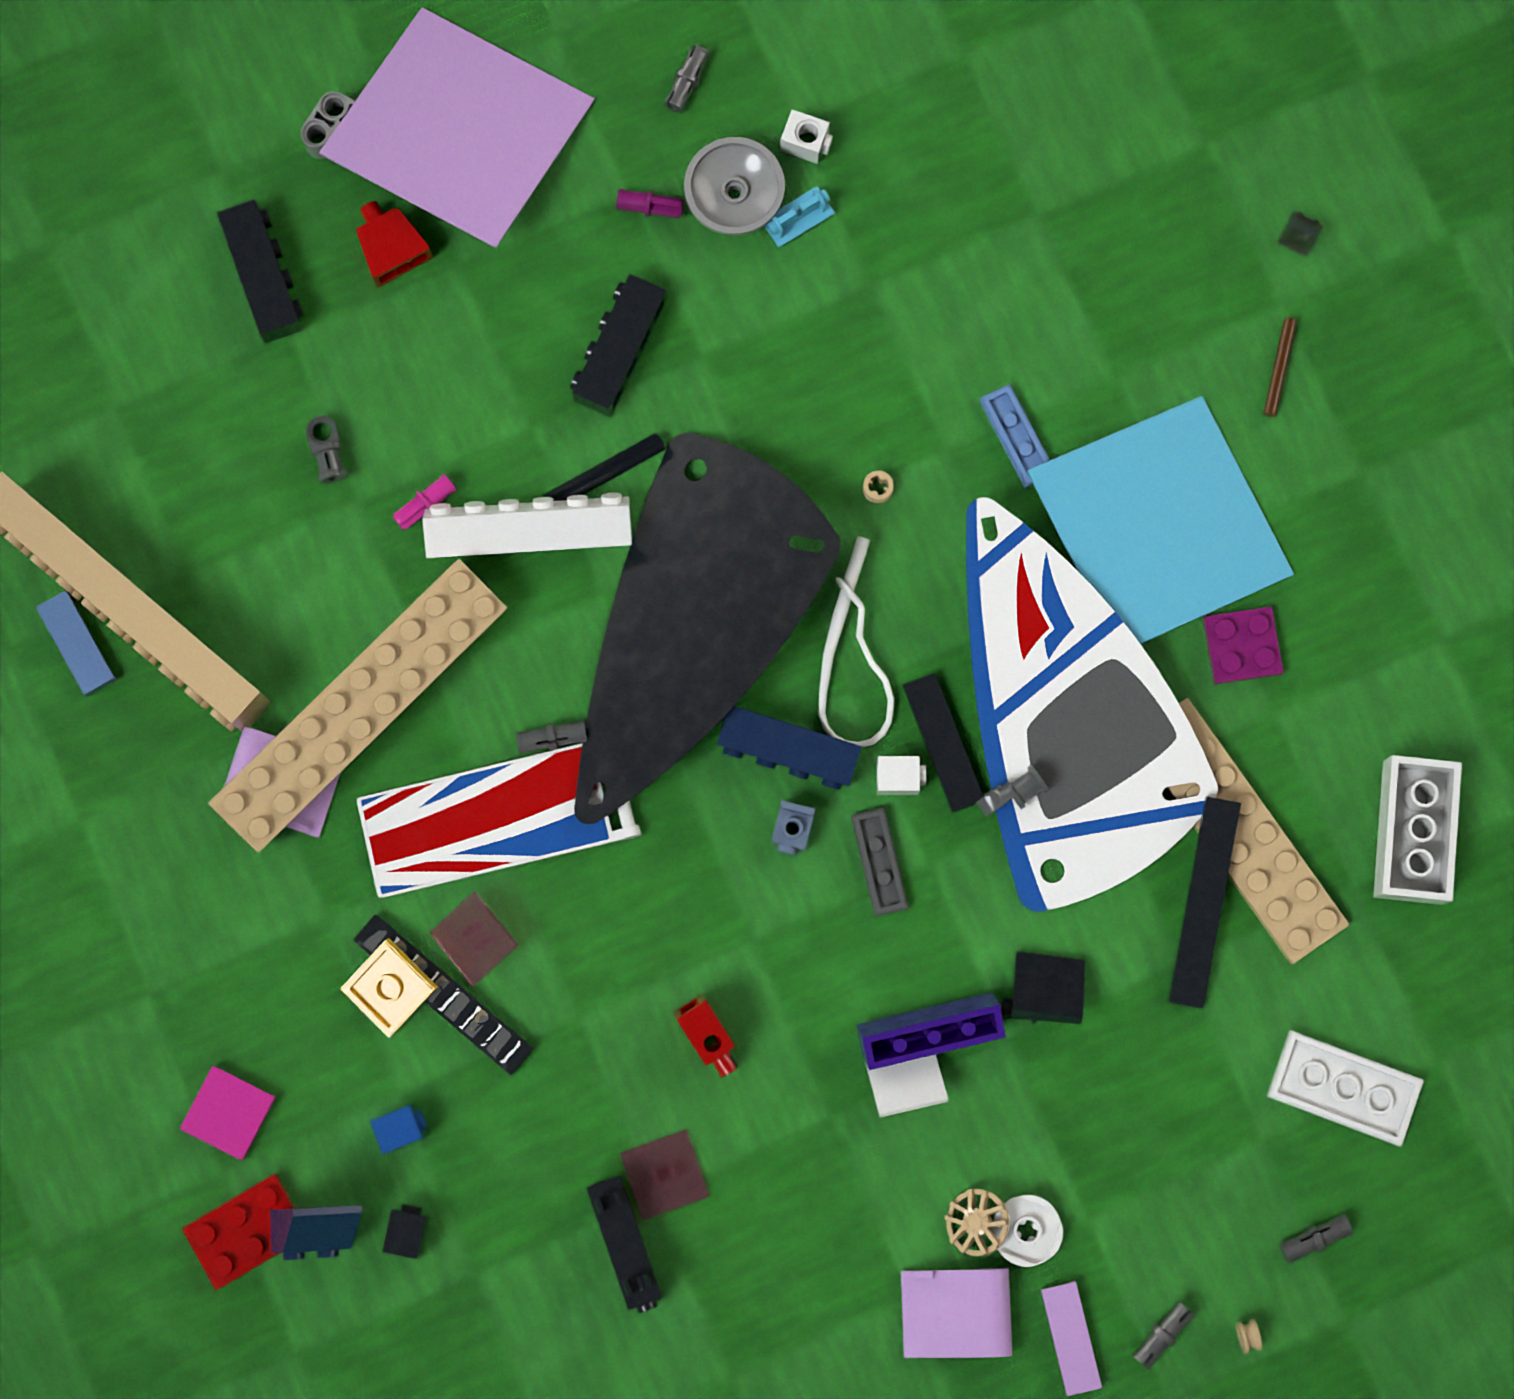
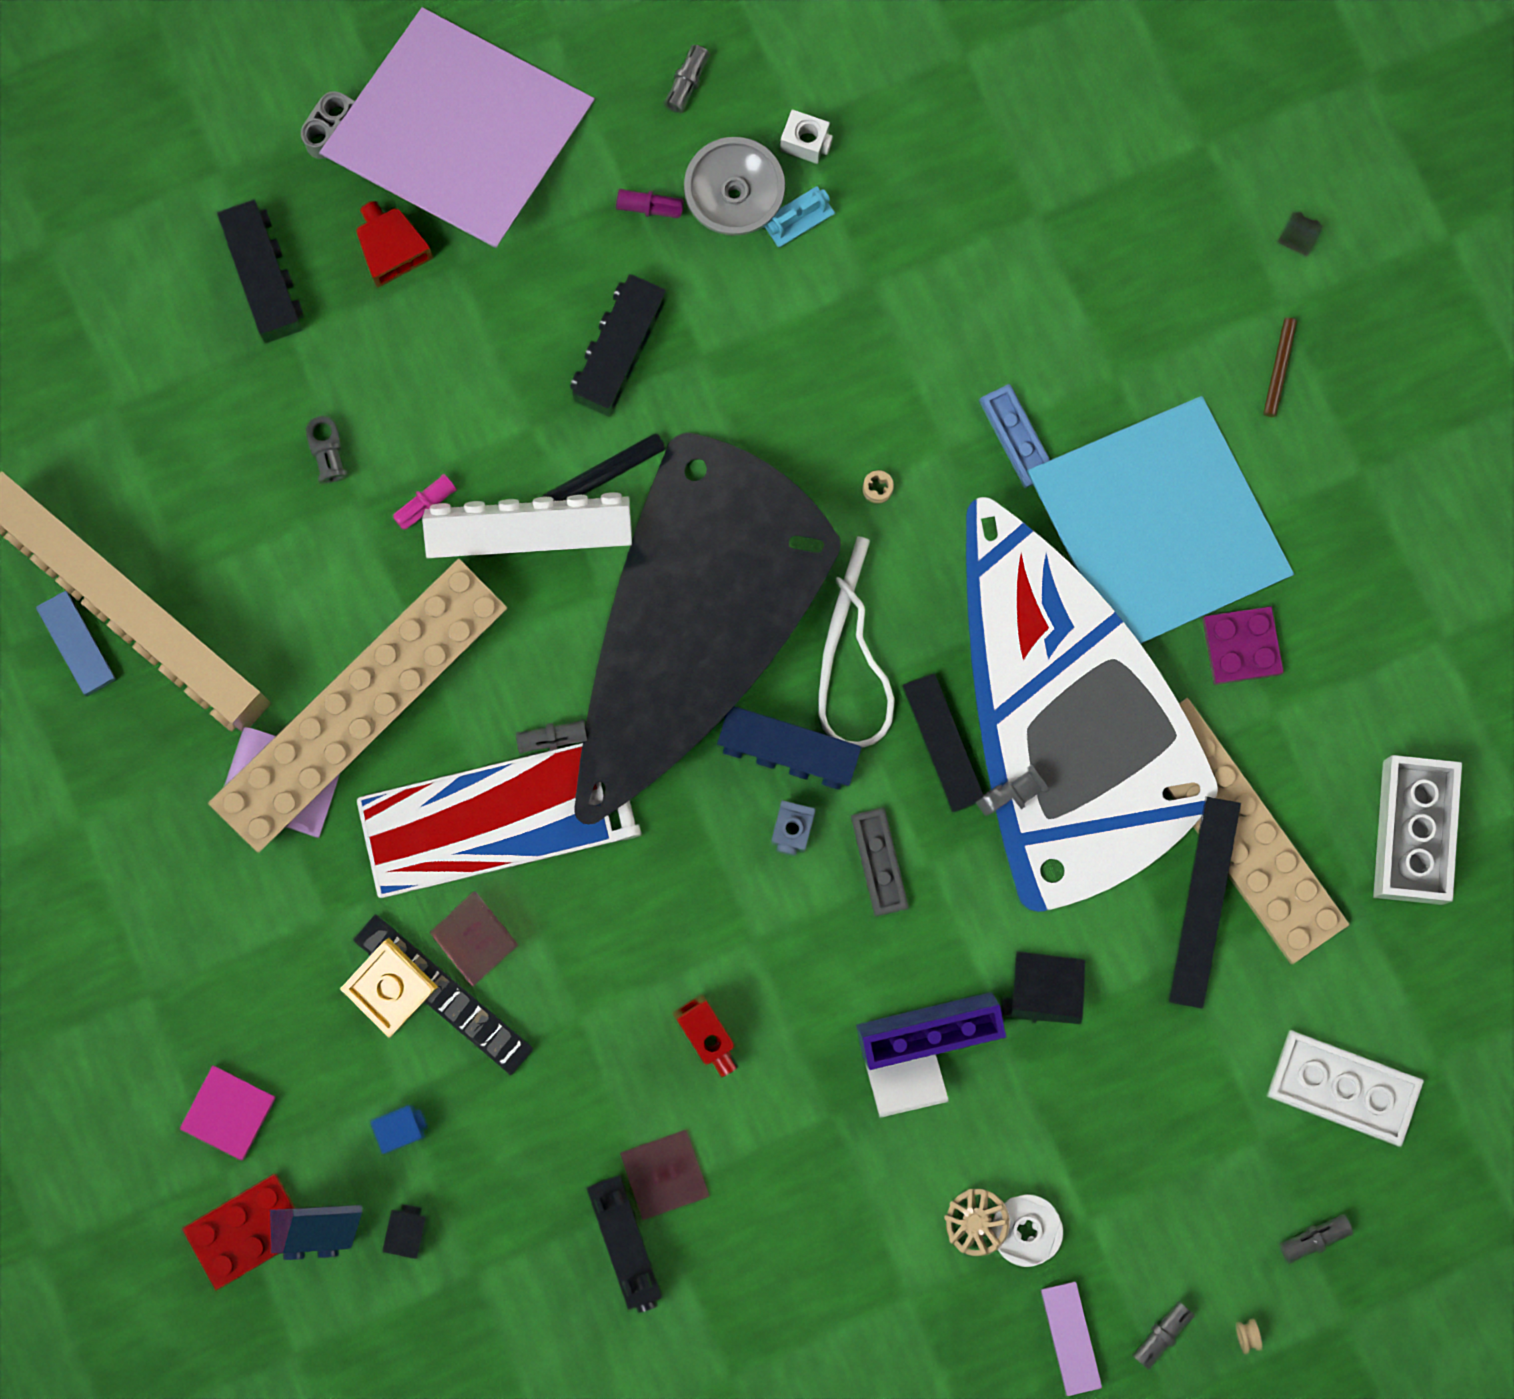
(900, 775): white brick -> none
(956, 1313): lavender door -> none

